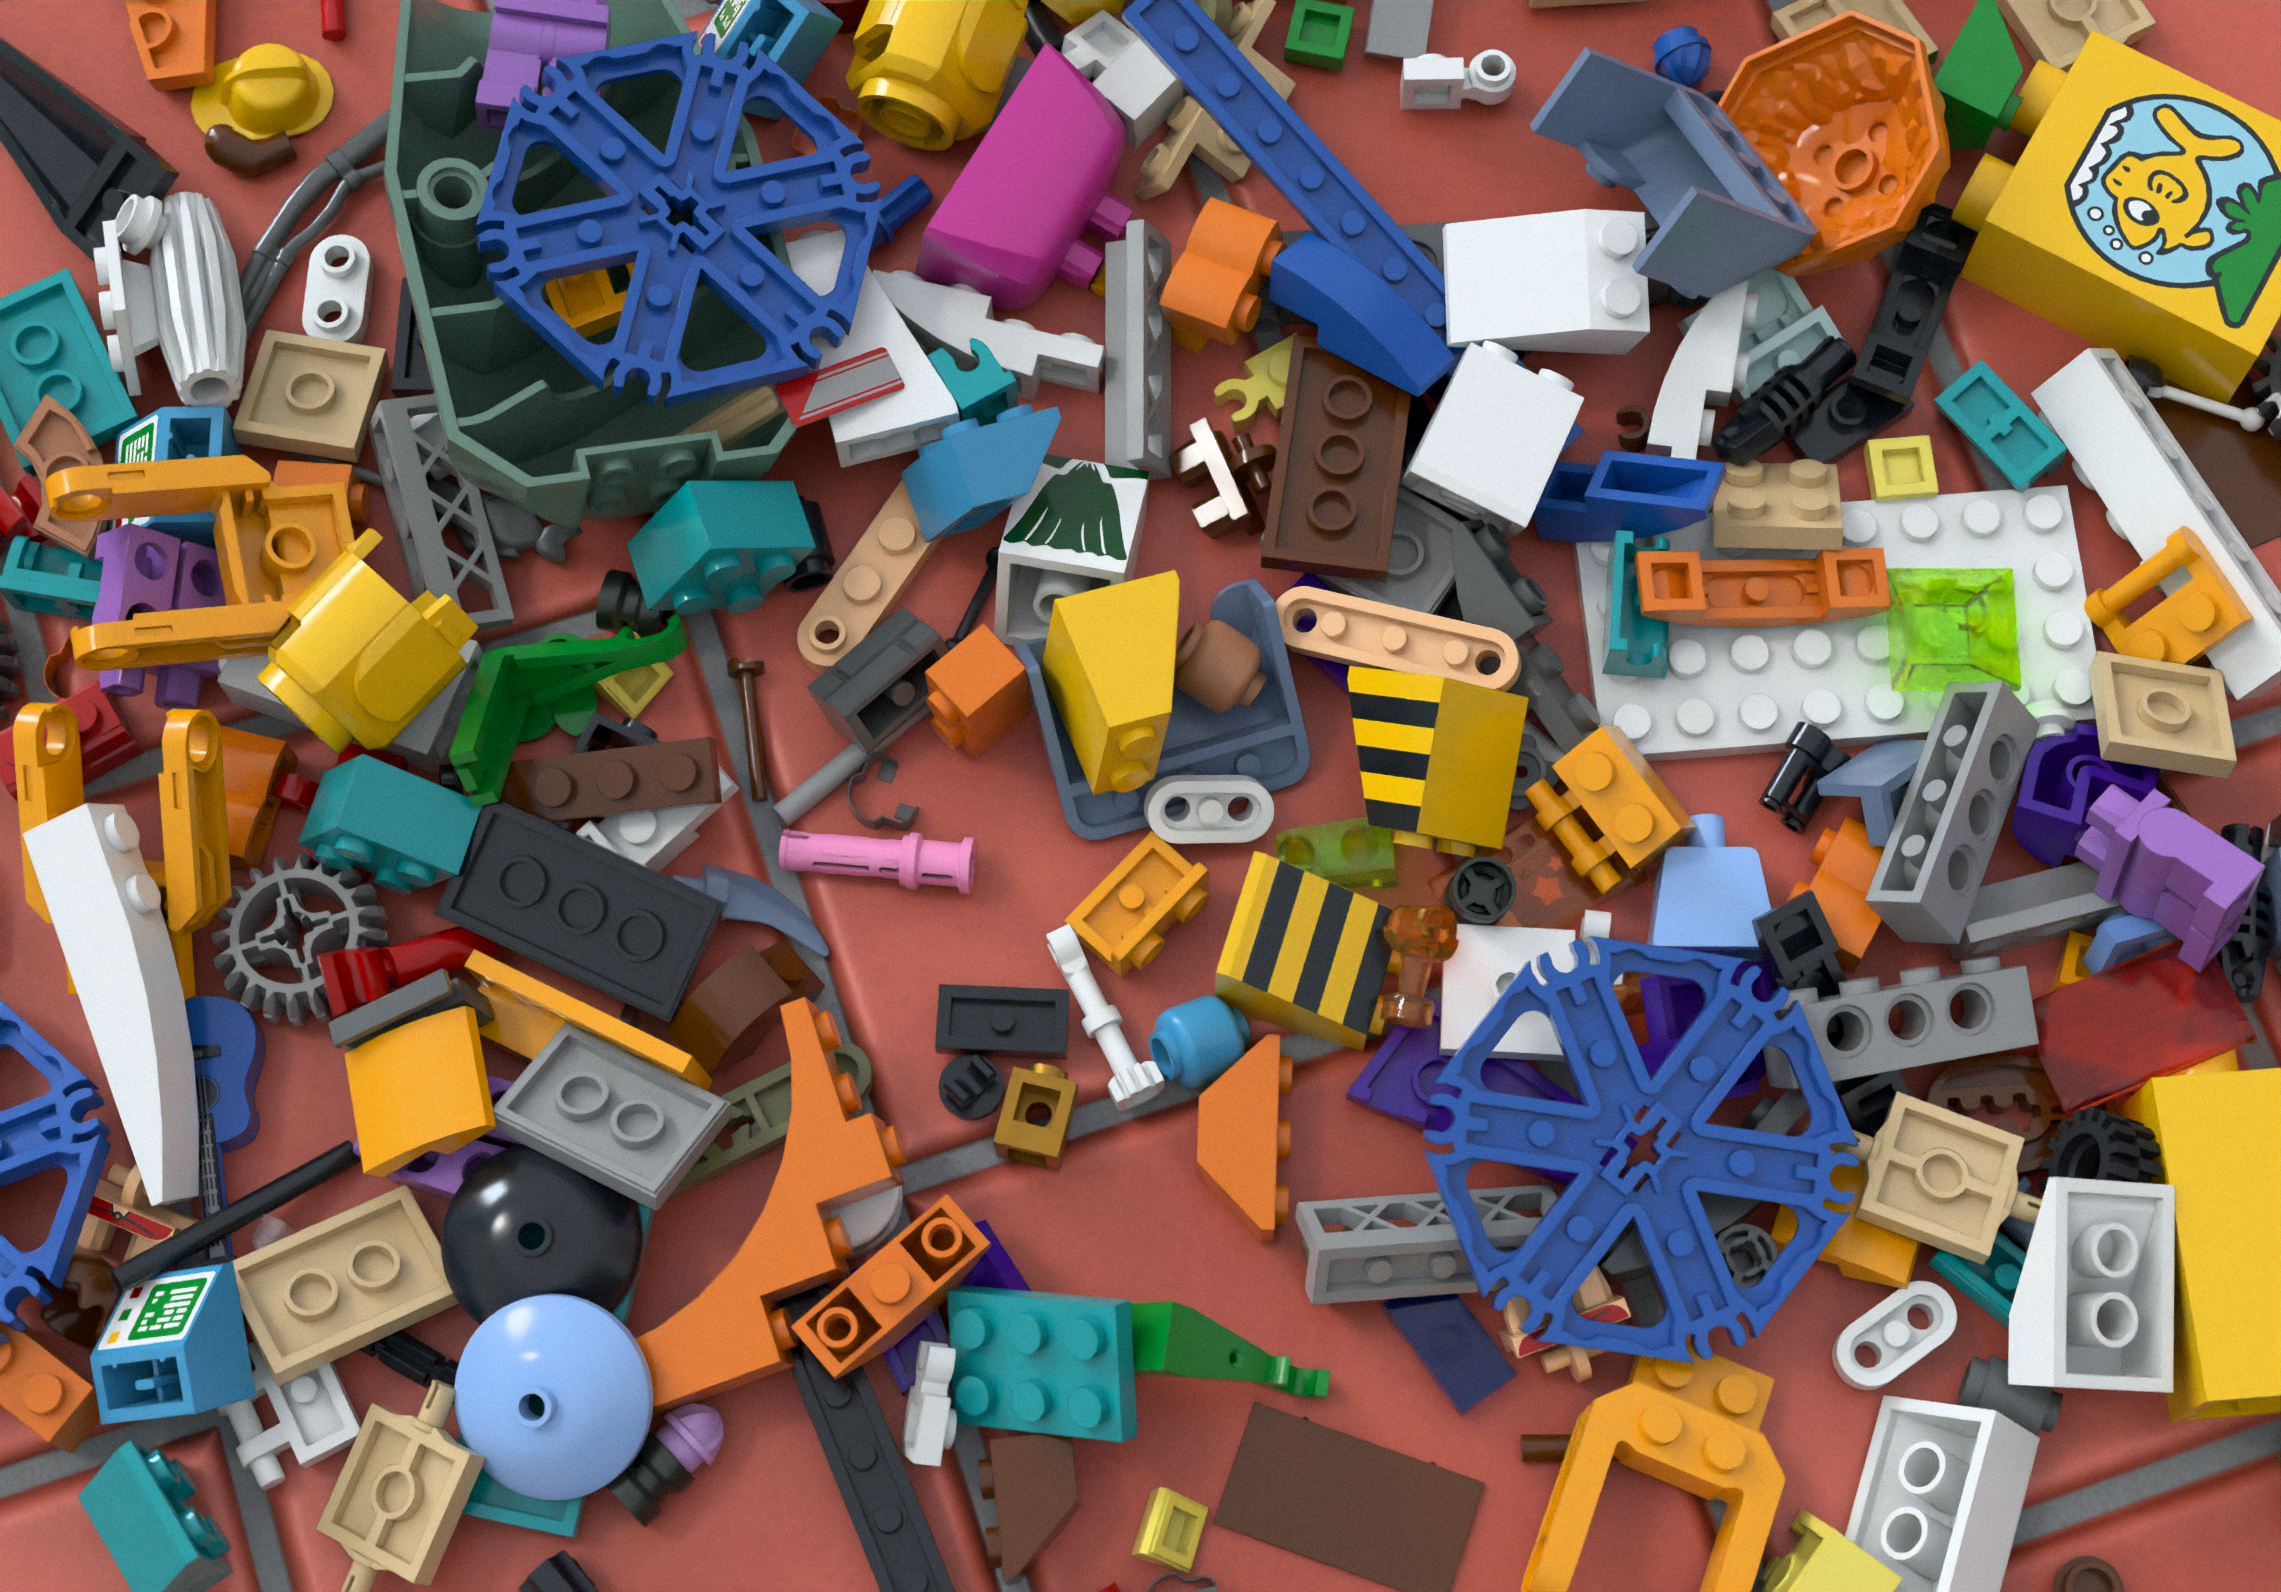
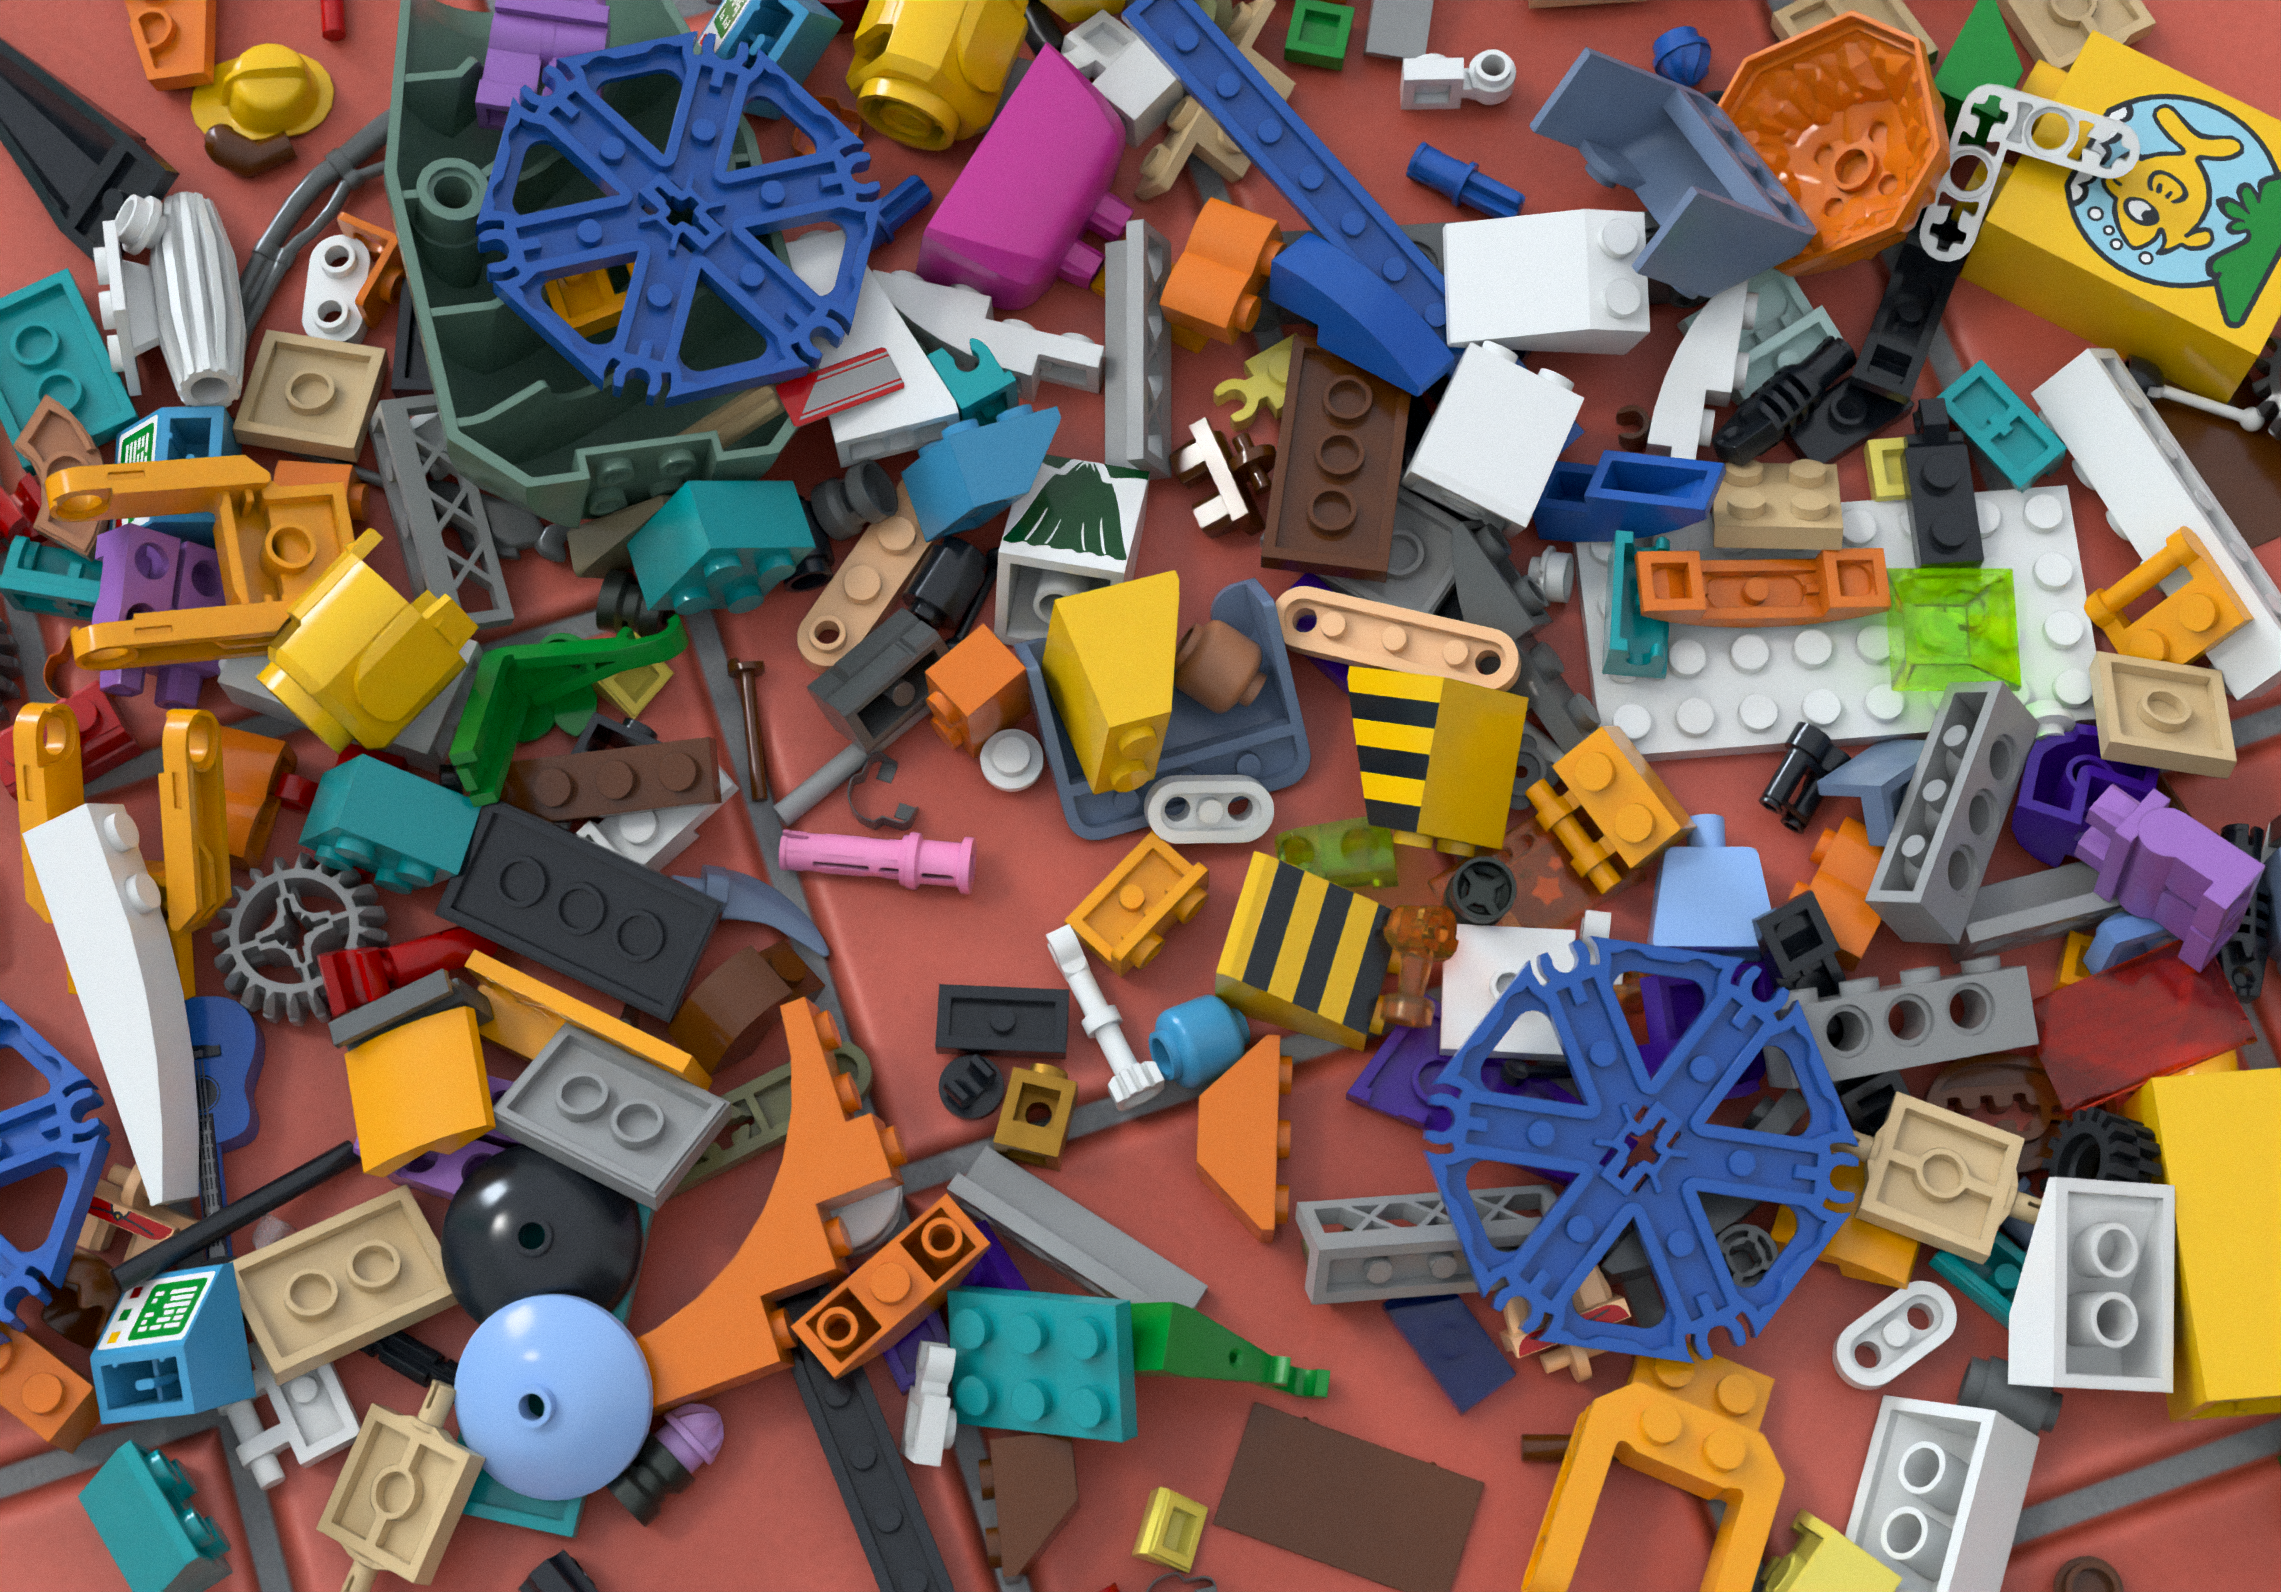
(385, 278): none -> orange bracket
(603, 541): none -> dark tan slope
(858, 498): none -> dark grey wheel
(945, 583): none -> black brick
(1012, 760): none -> white plate
(1068, 1235): none -> light grey fence
(1463, 183): none -> blue axle
(1516, 1072): none -> black hinge
(1553, 574): none -> white plate
(1940, 492): none -> black hinge
(2016, 136): none -> white beam

